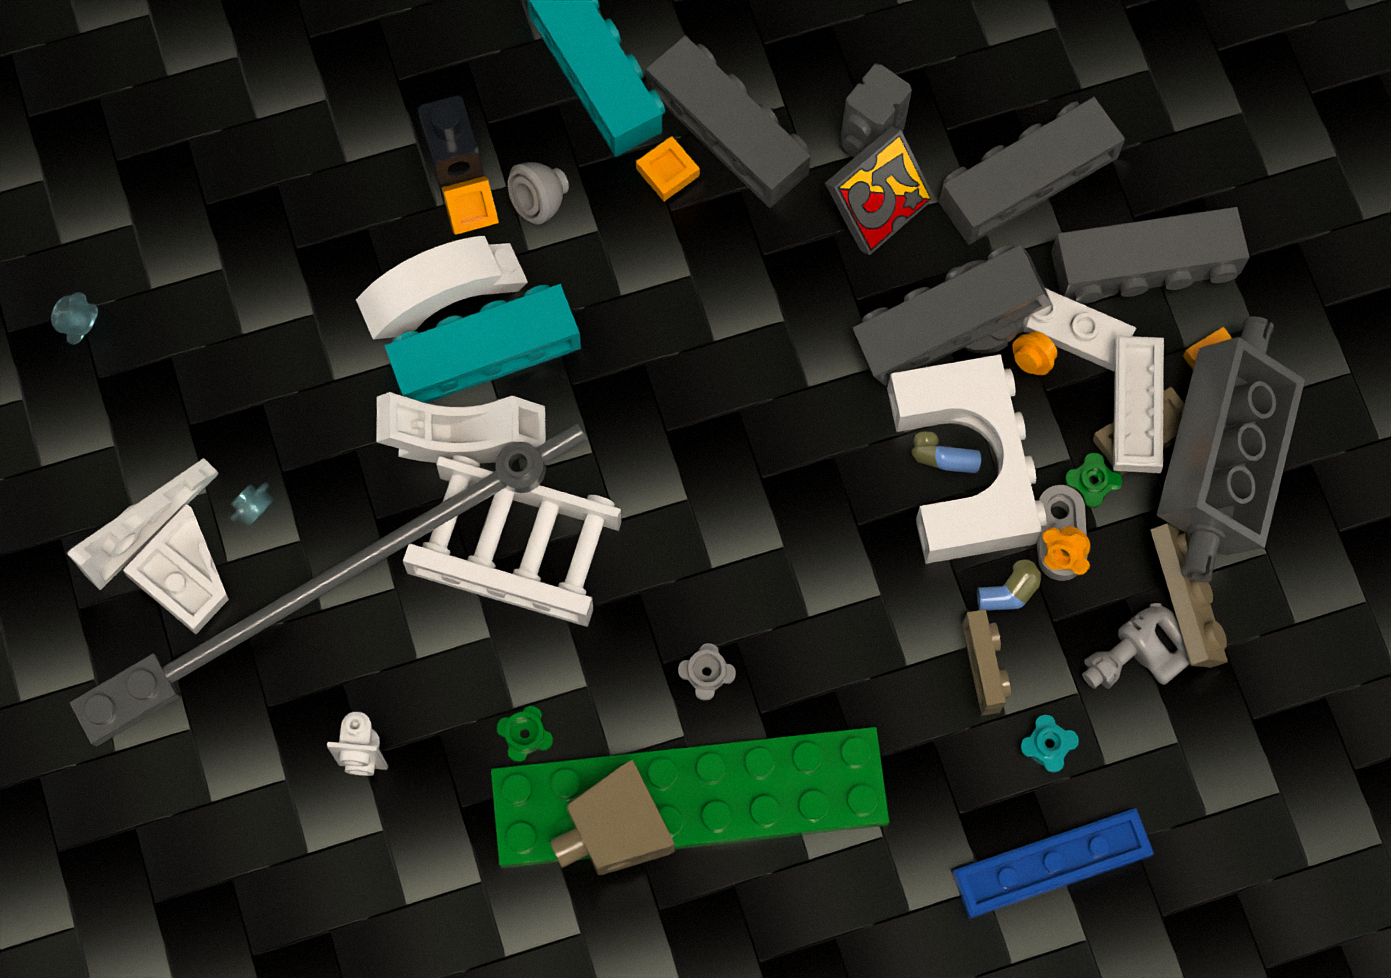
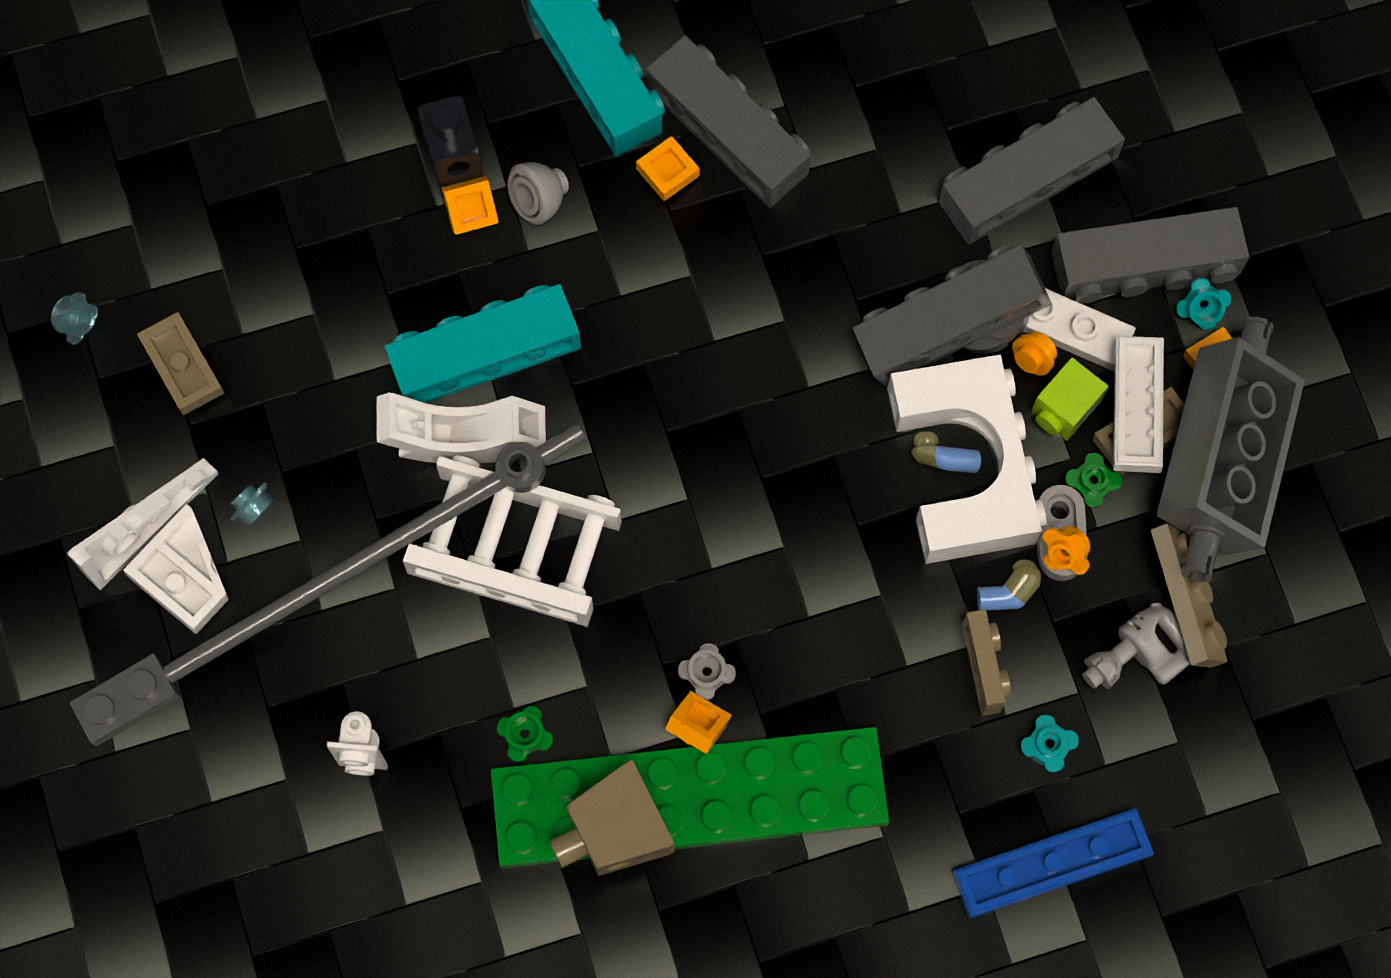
(180, 363): none -> dark tan plate
(436, 279): white arch -> none
(698, 722): none -> light orange plate
(874, 108): dark grey brick -> none
(880, 190): tile -> none
(1068, 400): none -> lime brick
(1213, 312): none -> teal plate

